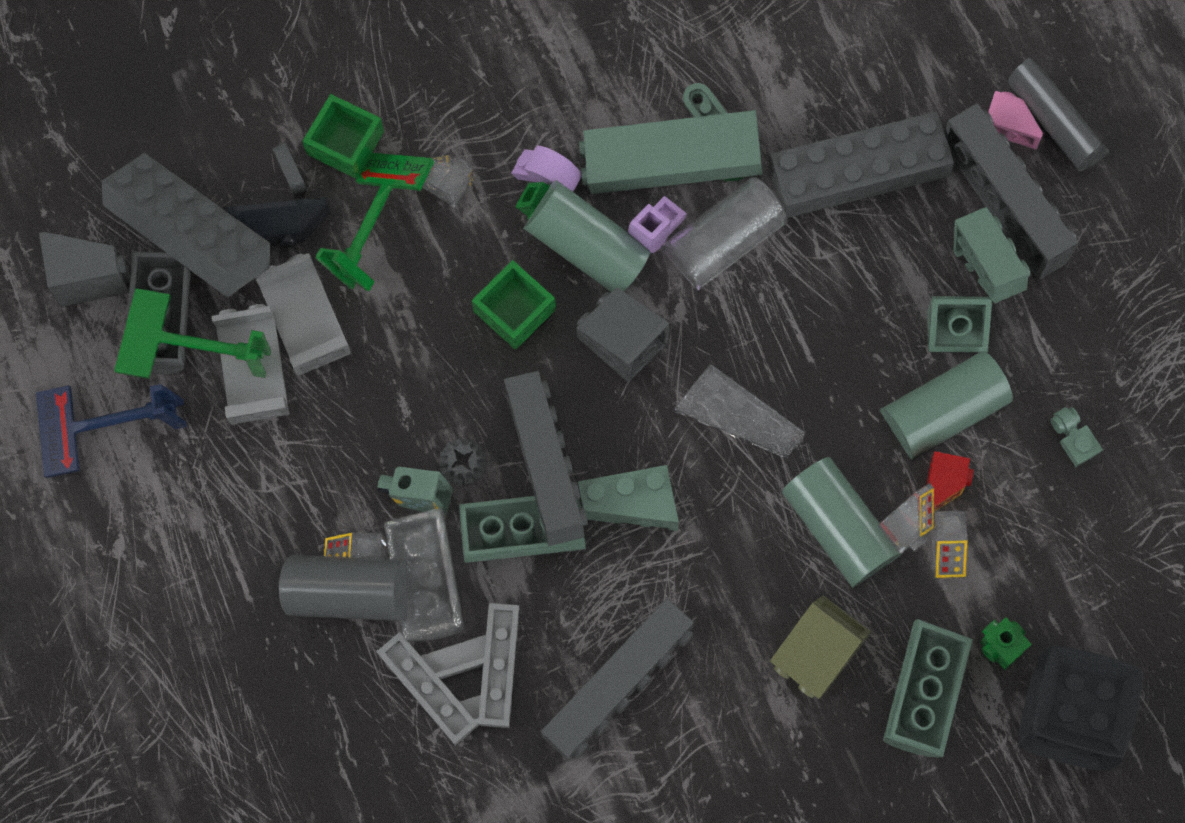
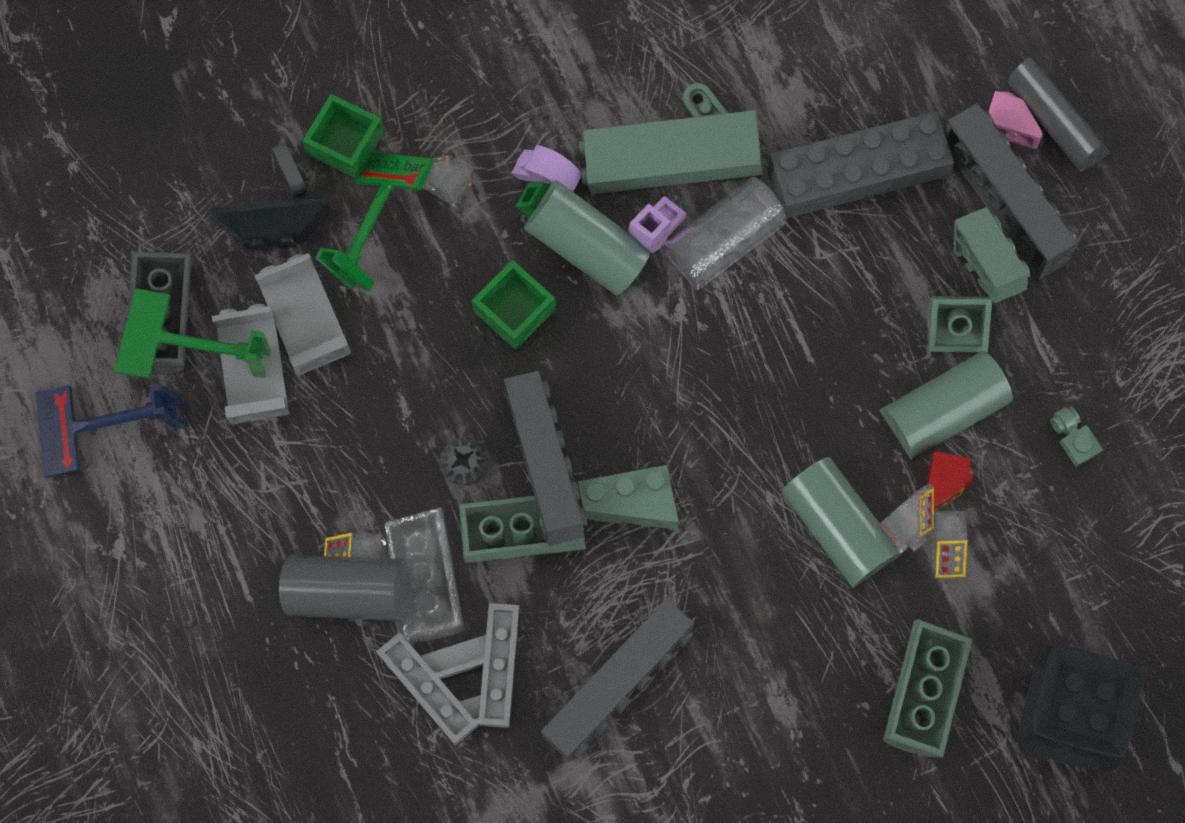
(82, 269): dark grey slope -> none
(186, 224): dark grey brick -> none
(417, 489): sand green torso -> none
(623, 333): dark grey slope -> none
(730, 407): clear wing -> none
(819, 647): olive slope -> none
(1002, 652): green brick -> none

